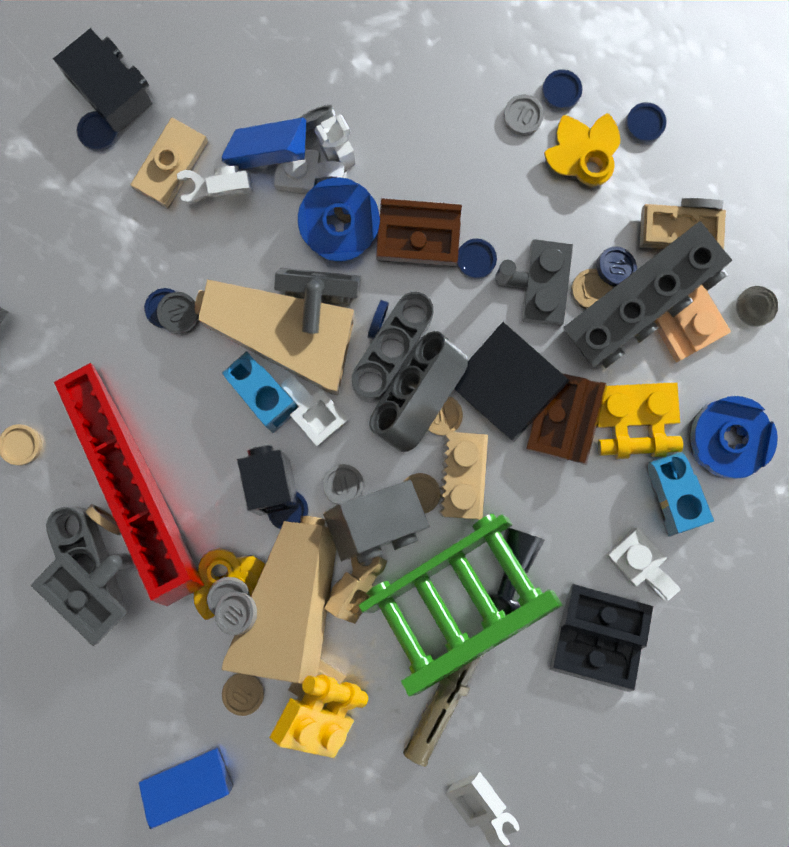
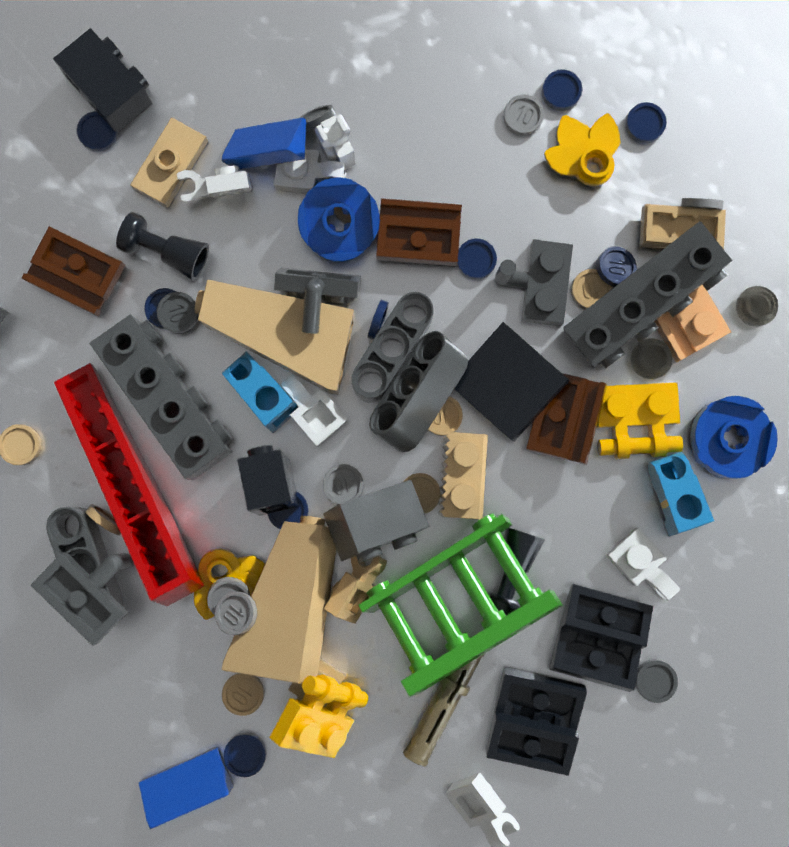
(73, 271): none -> reddish brown plate
(161, 396): none -> dark grey brick
(177, 252): none -> black piece
(245, 755): none -> dark blue piece
(536, 721): none -> black slope
(651, 358): none -> clear smoke plate
(656, 681): none -> dark grey piece

